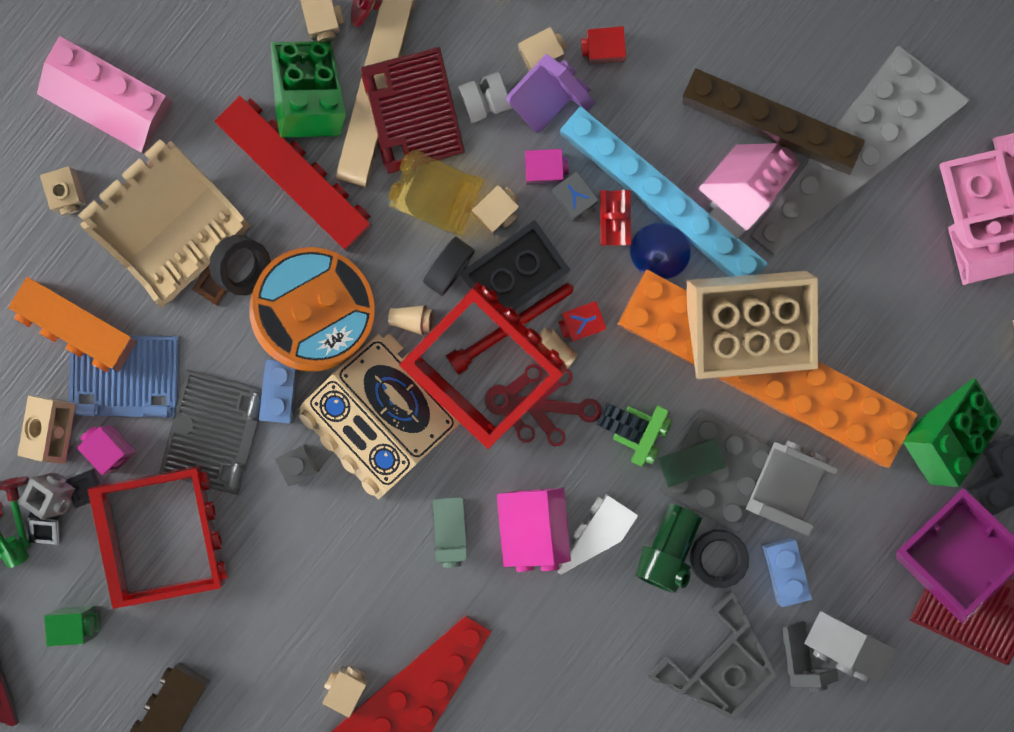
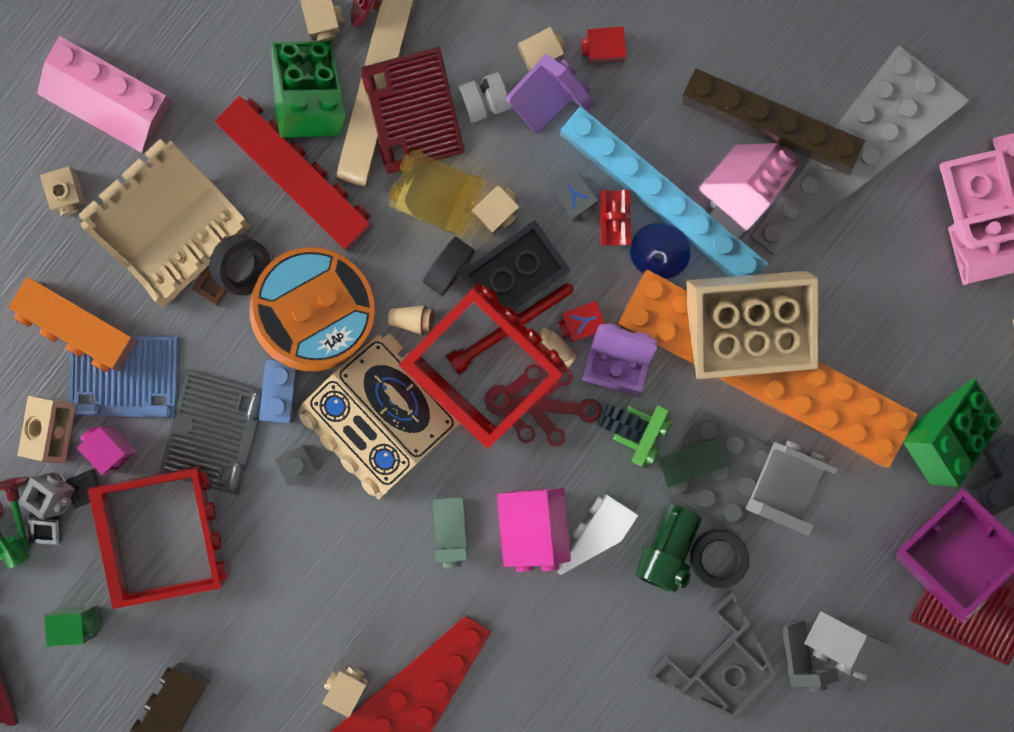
(545, 166): dark pink brick -> none
(619, 359): none -> medium lavender bracket
(786, 572): medium blue brick -> none

